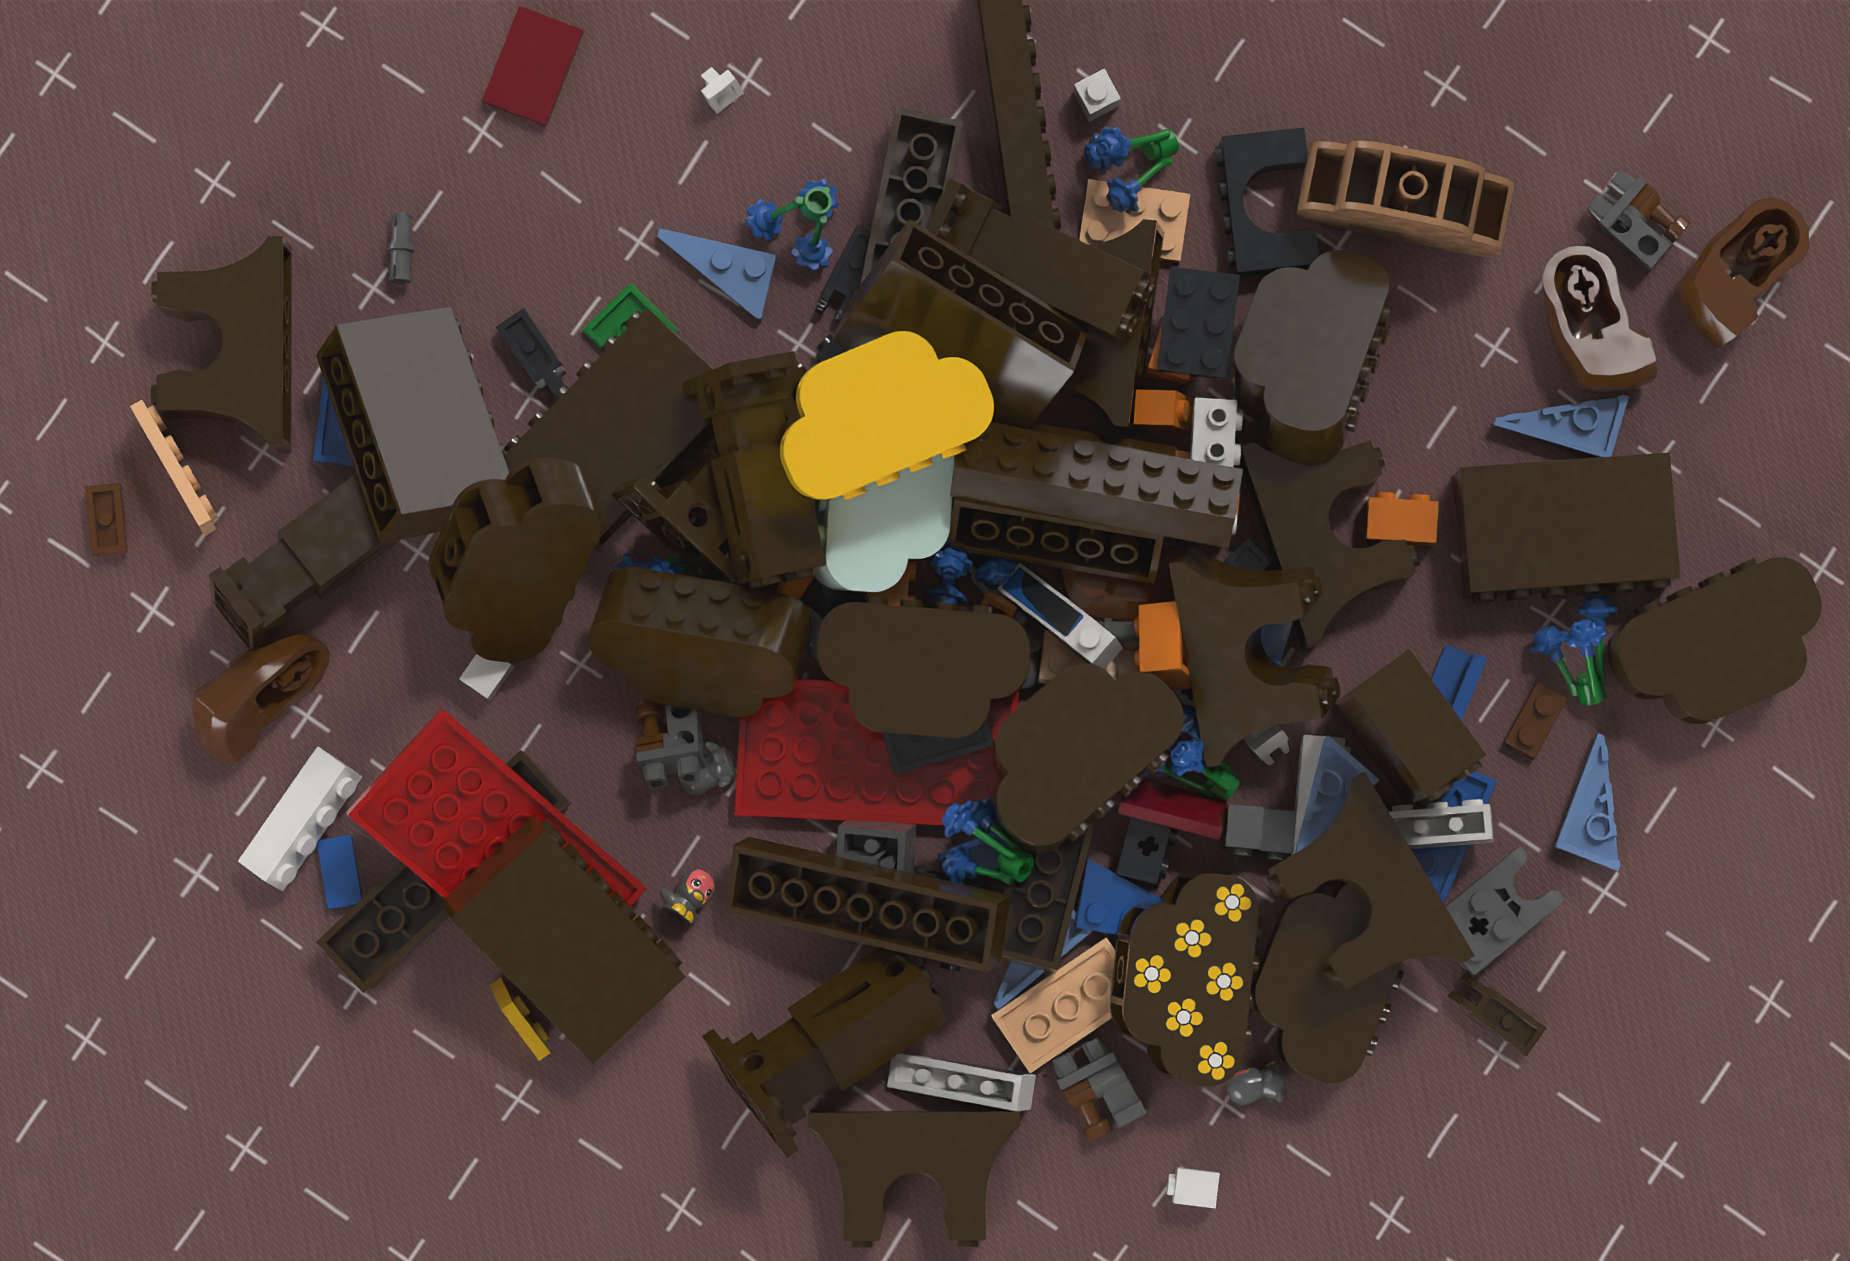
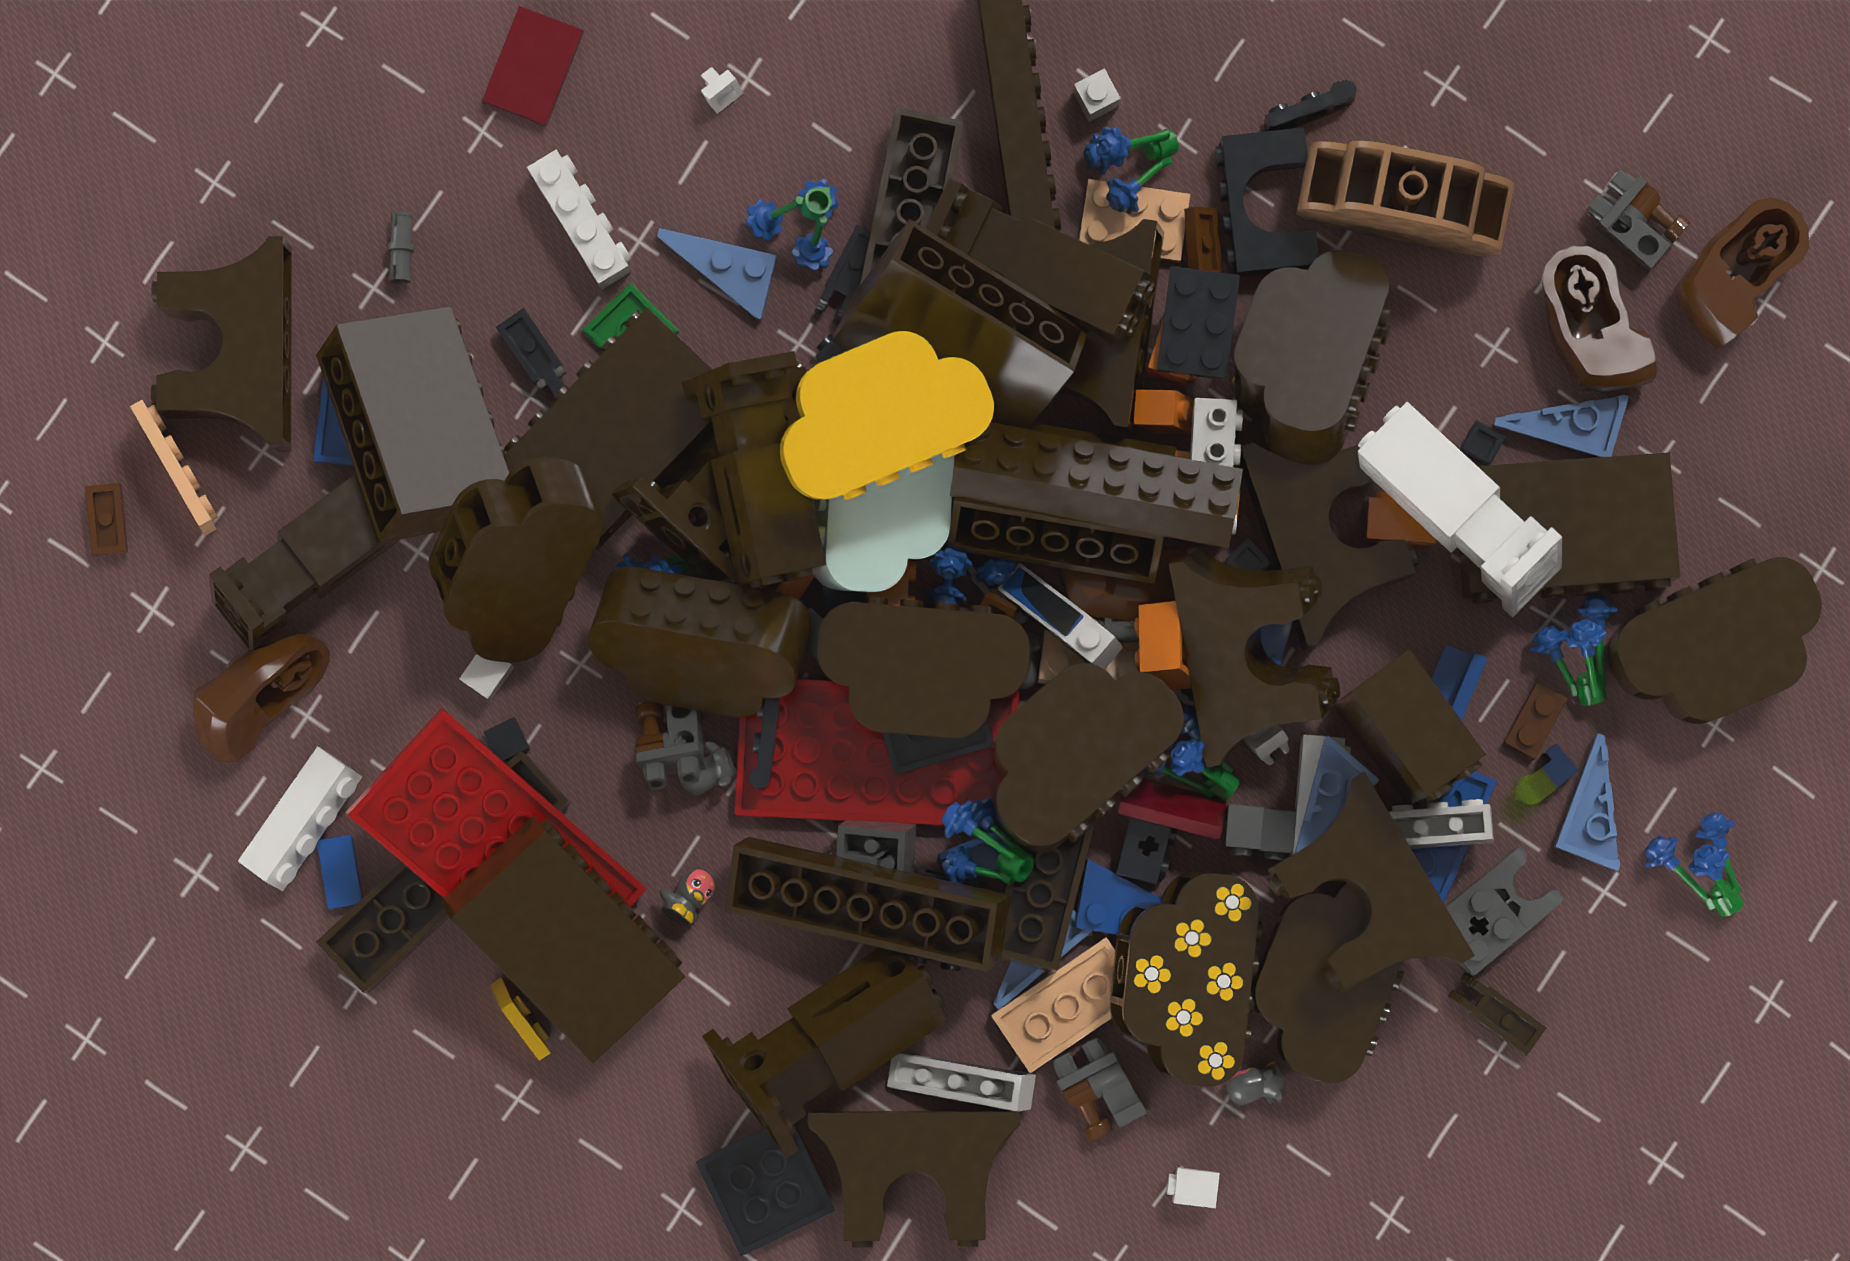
(506, 739): none -> black tile
(574, 211): none -> white brick
(763, 1190): none -> black plate
(765, 743): none -> black plate
(1203, 239): none -> reddish brown plate
(1312, 107): none -> black hinge
(1460, 506): none -> white brick
(1482, 443): none -> black tile
(1536, 786): none -> leg
(1706, 861): none -> blue plant

